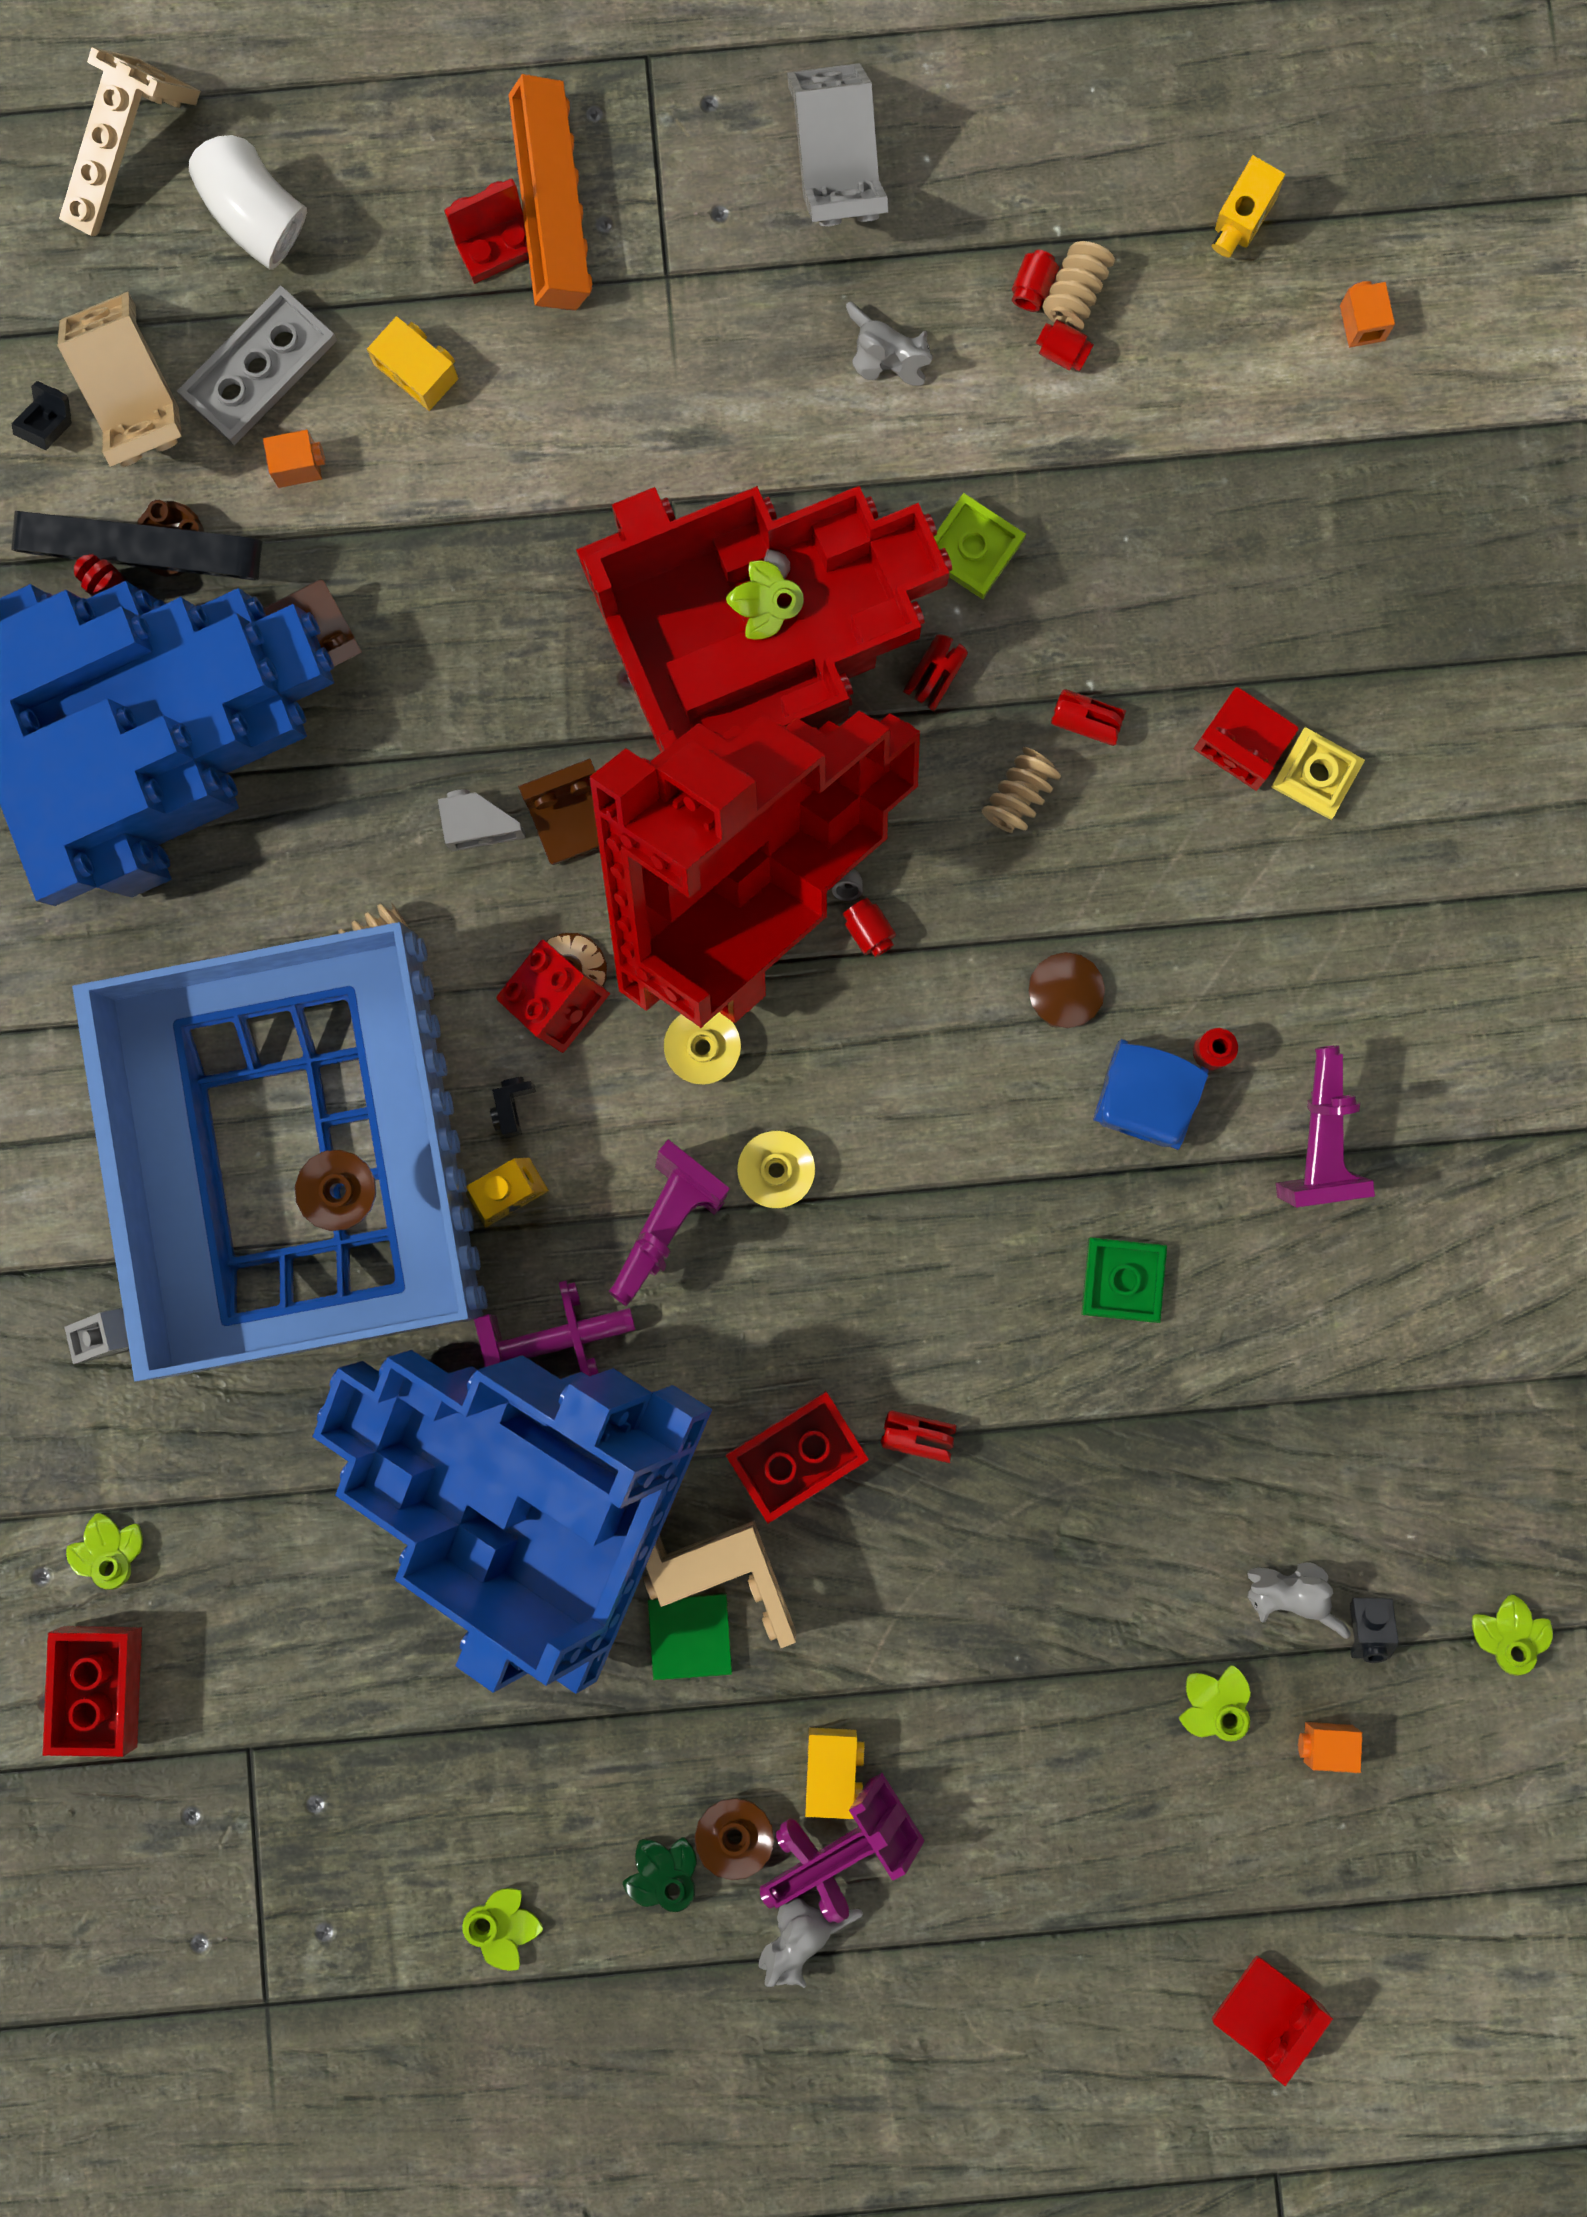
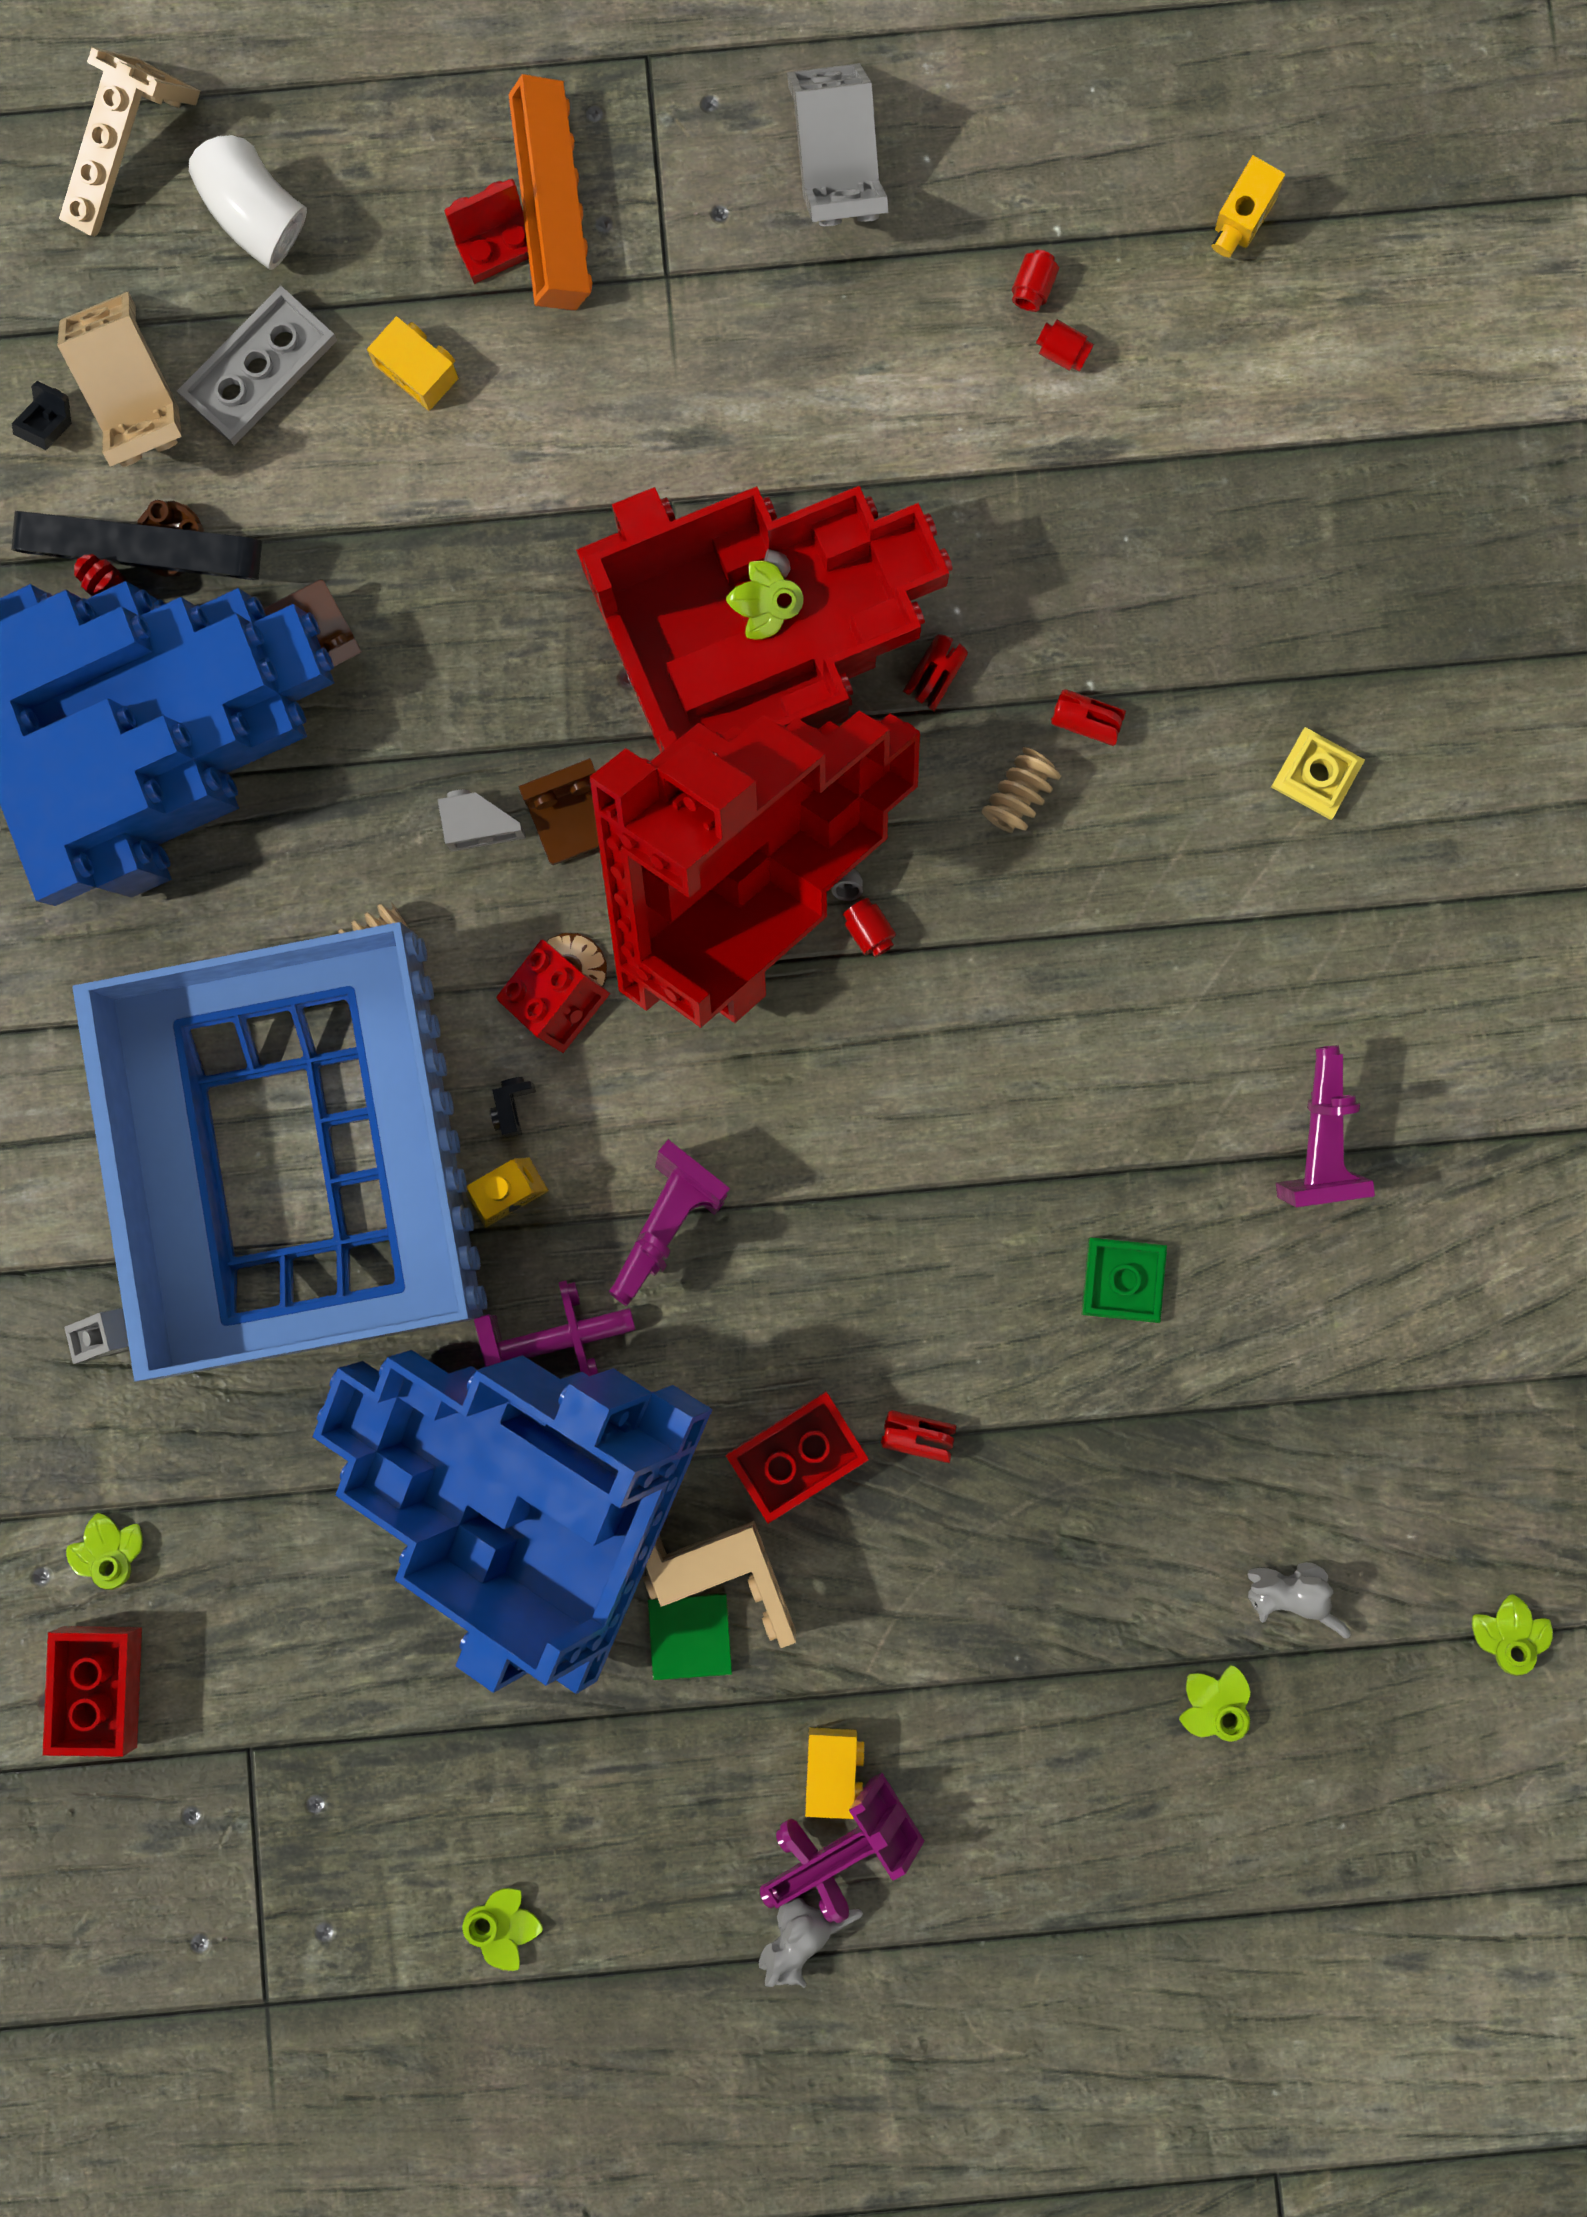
(293, 458): orange brick -> none
(316, 1186): reddish brown dish -> none
(658, 1870): dark green plate -> none
(696, 1068): light yellow dish -> none
(730, 1858): reddish brown dish -> none
(770, 1149): light yellow dish -> none
(885, 348): light grey animal -> none
(977, 544): lime plate -> none
(1066, 990): reddish brown dish -> none
(1077, 283): tan piece -> none
(1150, 1094): blue piece -> none
(1207, 1057): red brick -> none
(1246, 738): red bracket -> none
(1272, 2019): red bracket -> none
(1331, 1747): orange brick -> none
(1367, 313): orange brick -> none
(1373, 1629): black bracket -> none

